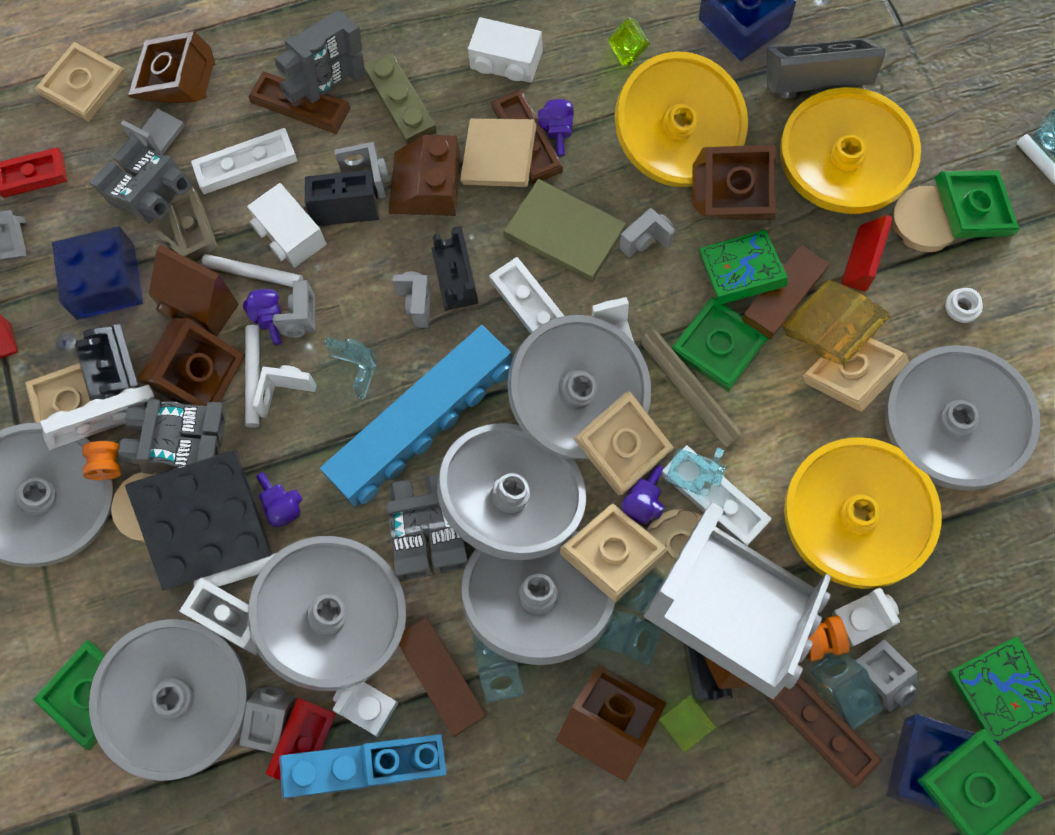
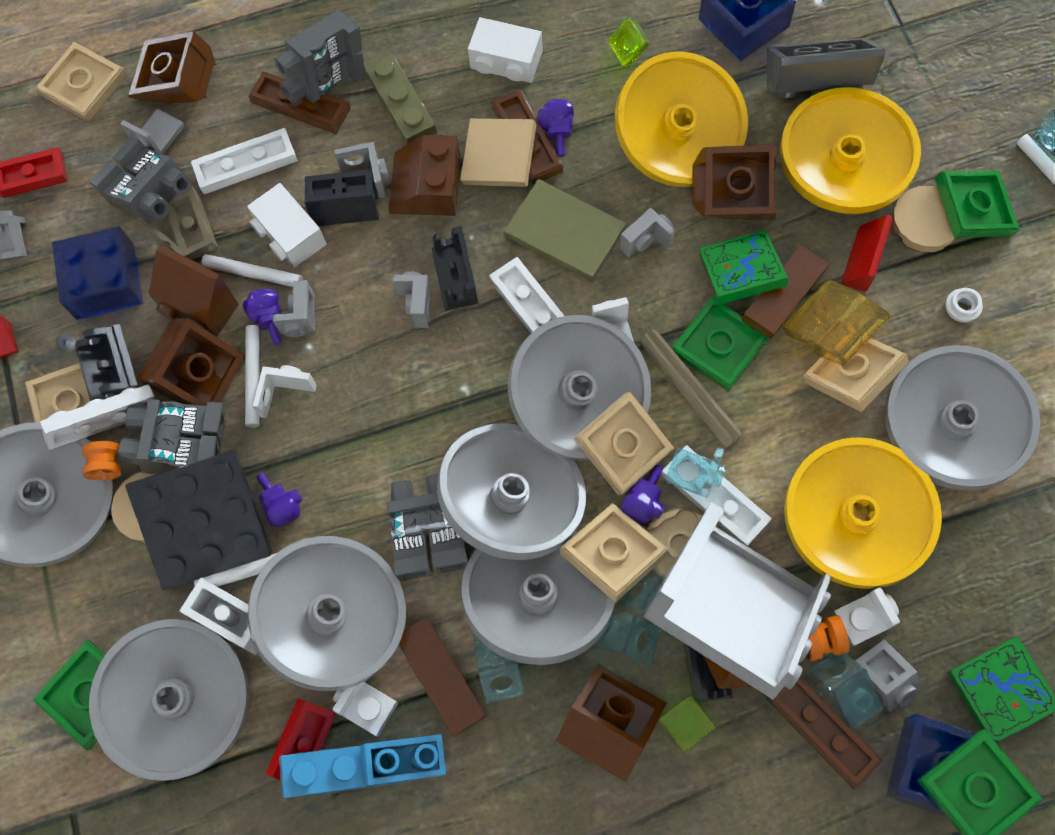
(265, 718): light grey bracket -> none
(357, 353): clear light blue bracket -> none
(418, 417): dark azure brick -> none

